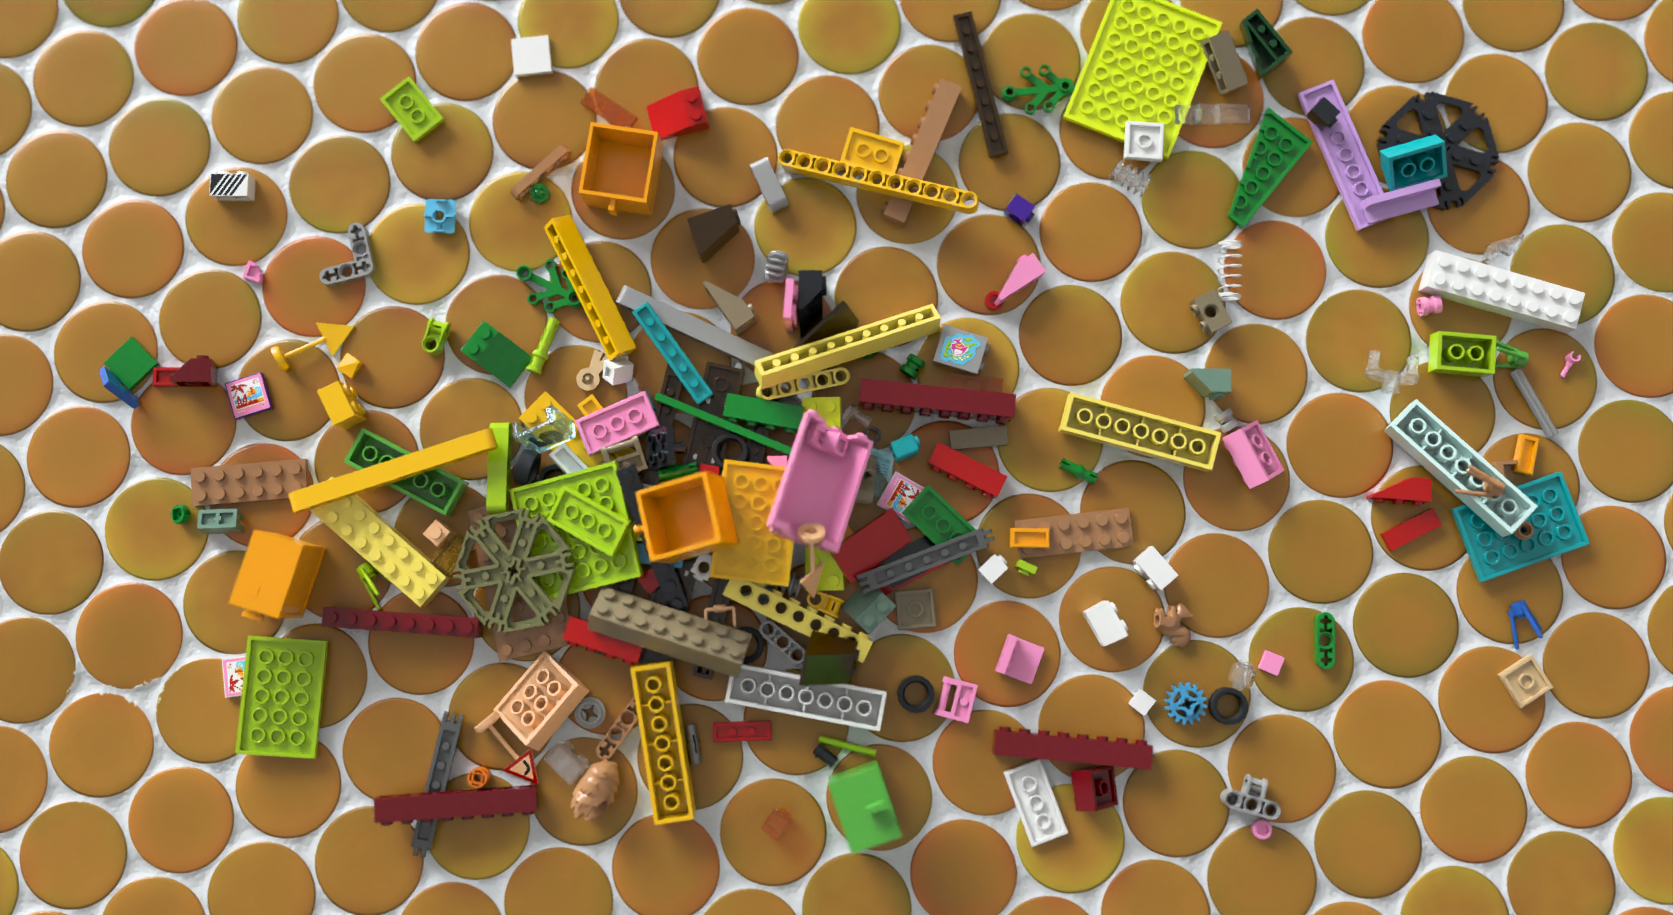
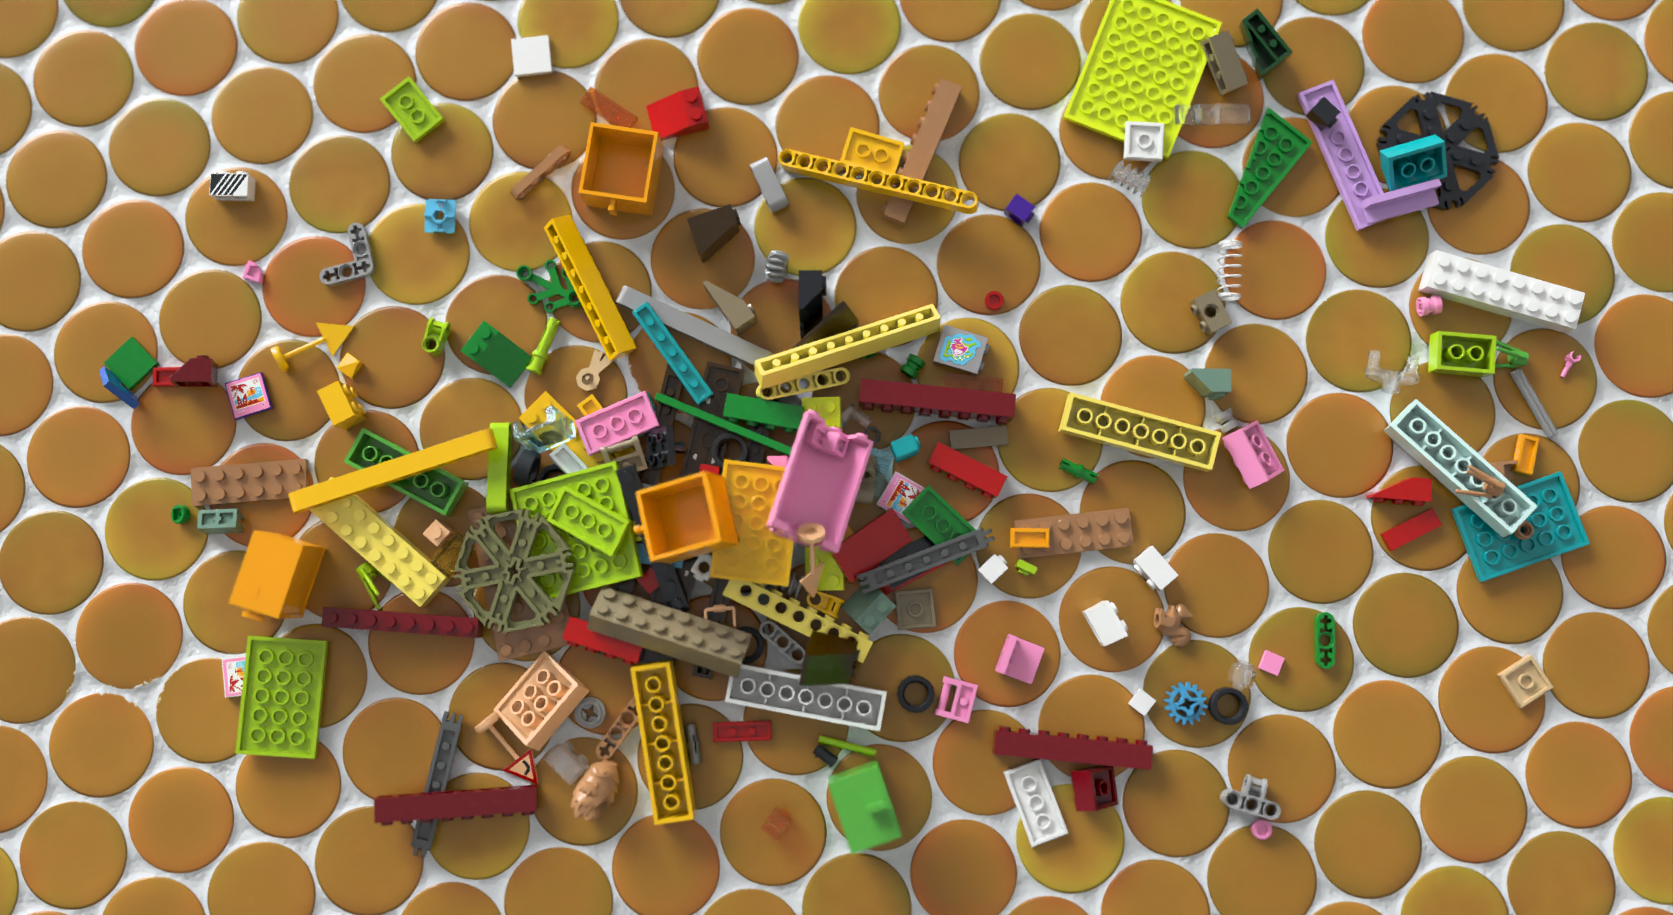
(481, 774): orange wheel -> none
(540, 193): green tile -> none
(618, 371): white panel -> none
(678, 471): green pin -> none
(791, 305): bright pink plate -> none
(980, 84): dark brown plate -> none
(1023, 274): bright pink slope -> none
(1040, 90): green plant -> none
(1505, 246): clear slope -> none
(1522, 610): blue plant -> none

